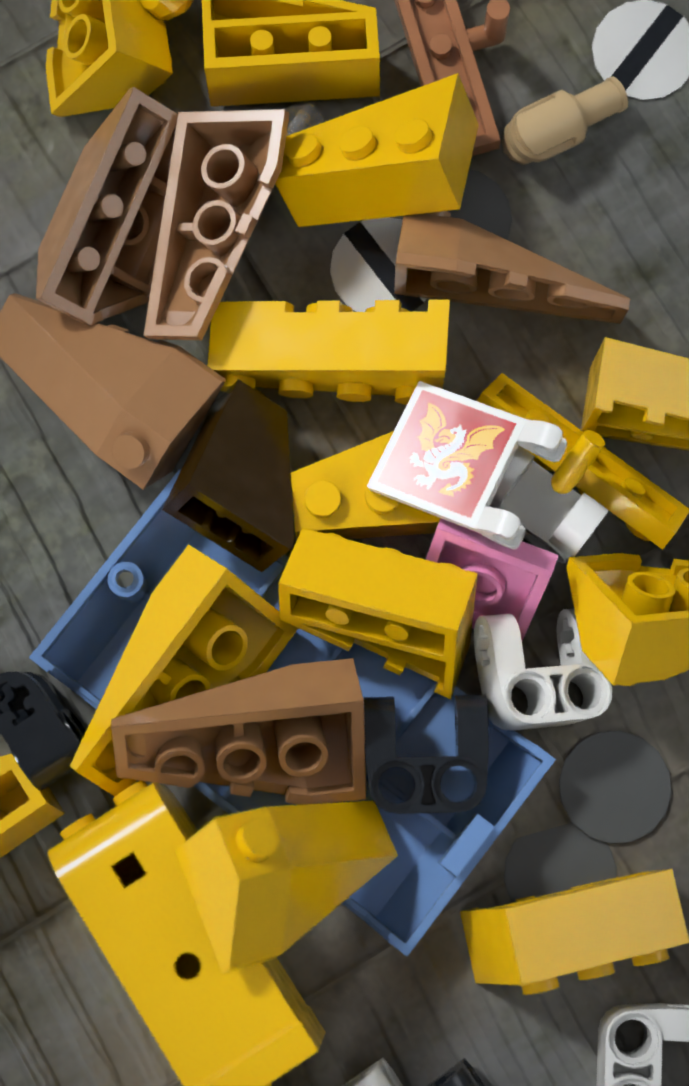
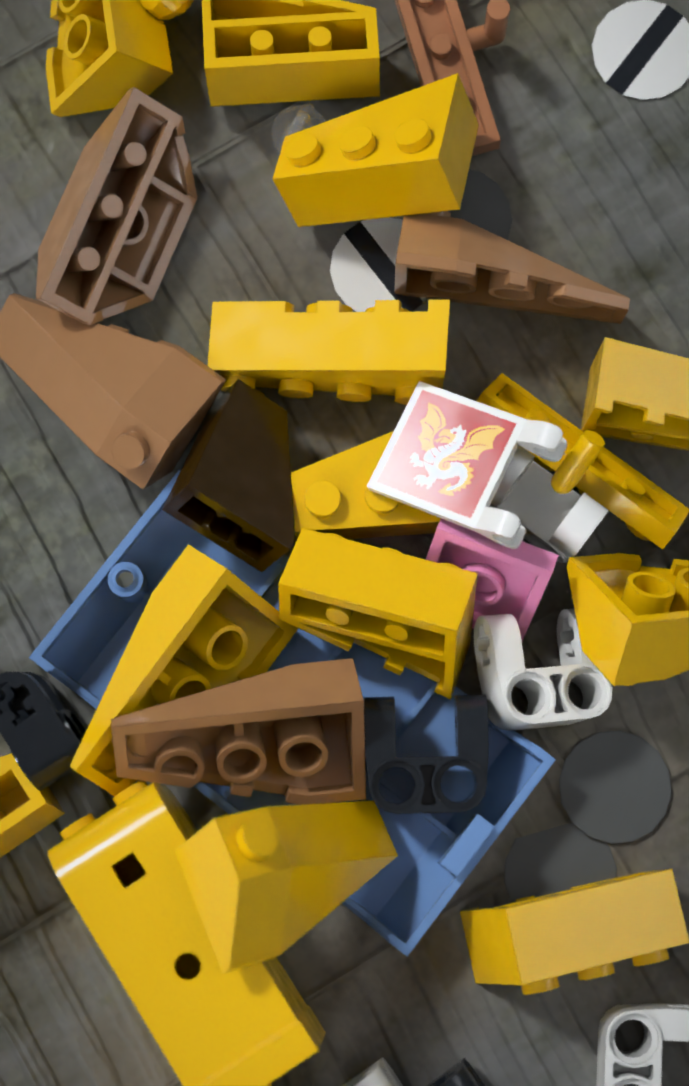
(213, 199): medium nougat wedge -> none
(560, 121): tan arm -> none

